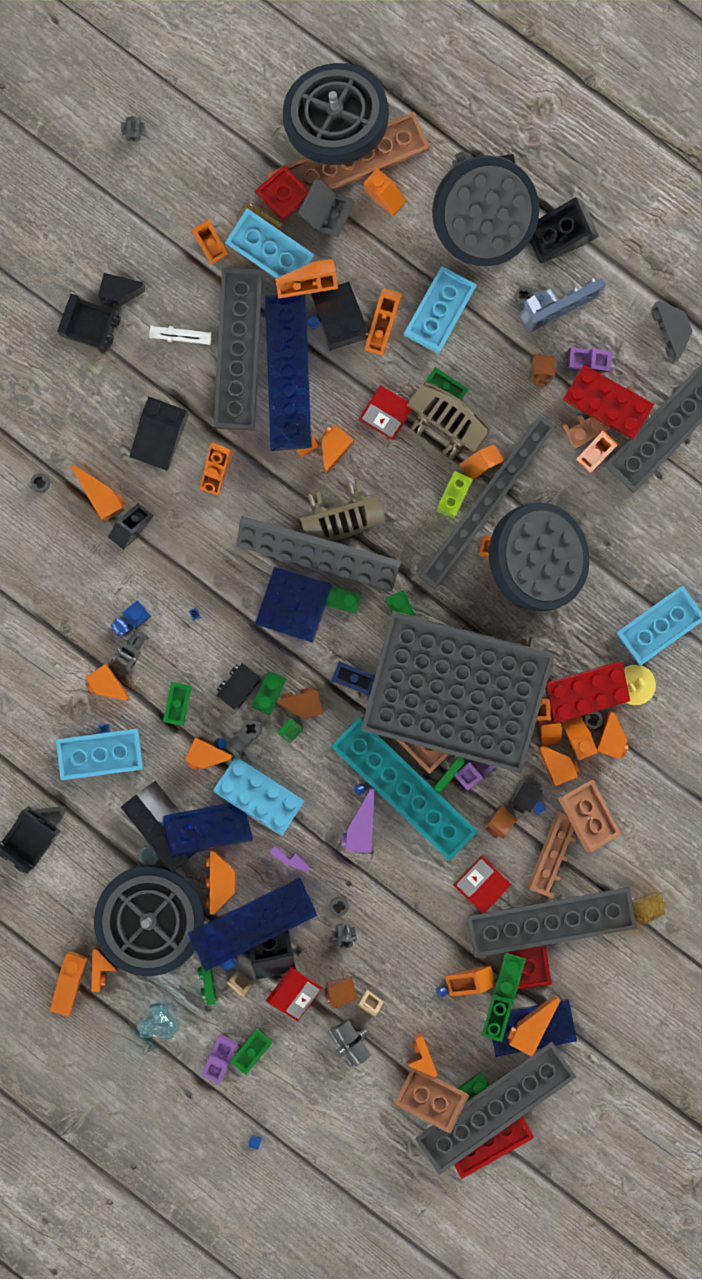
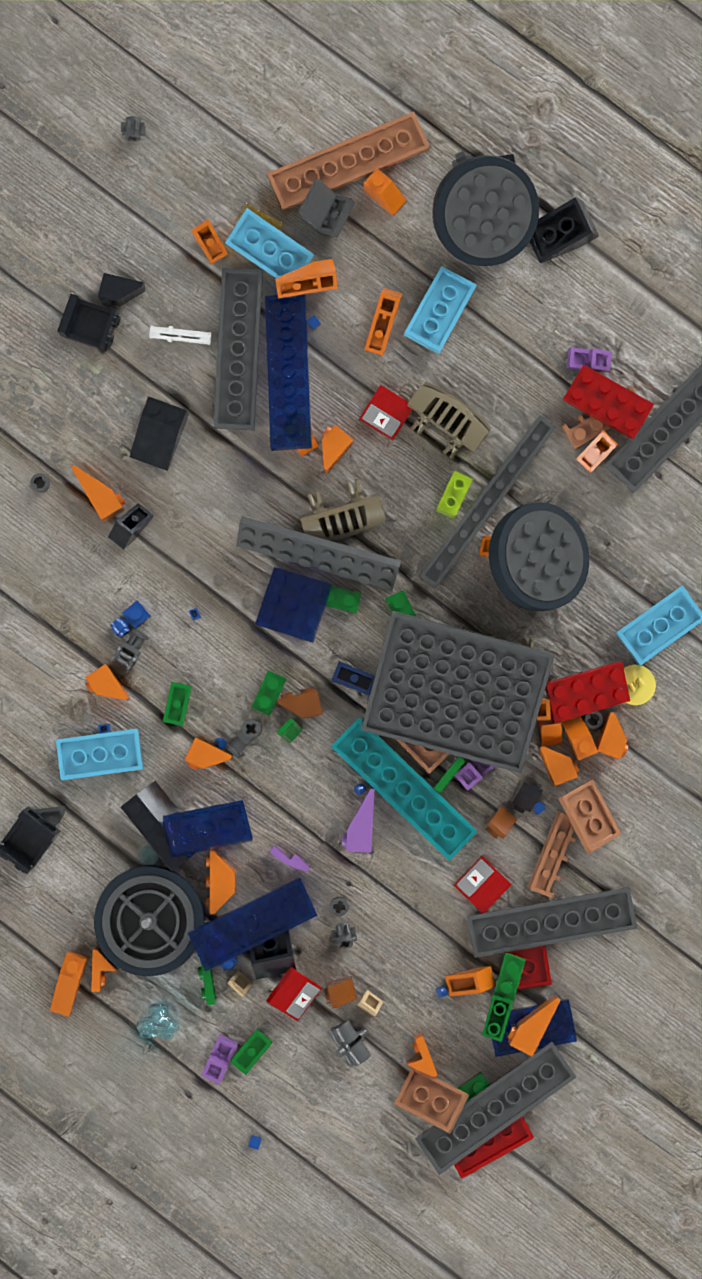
(216, 468): orange slope -> none
(239, 686): black slope -> none
(258, 796): medium azure plate -> none
(282, 193): red tile -> none
(335, 113): dark grey wheel -> none
(340, 316): black slope -> none
(447, 383): green plate -> none
(481, 462): orange slope -> none
(524, 289): dark grey bush -> none
(542, 369): dark orange slope -> none
(550, 308): sand blue plate -> none
(649, 907): clear yellow slope -> none
(673, 328): dark grey slope -> none

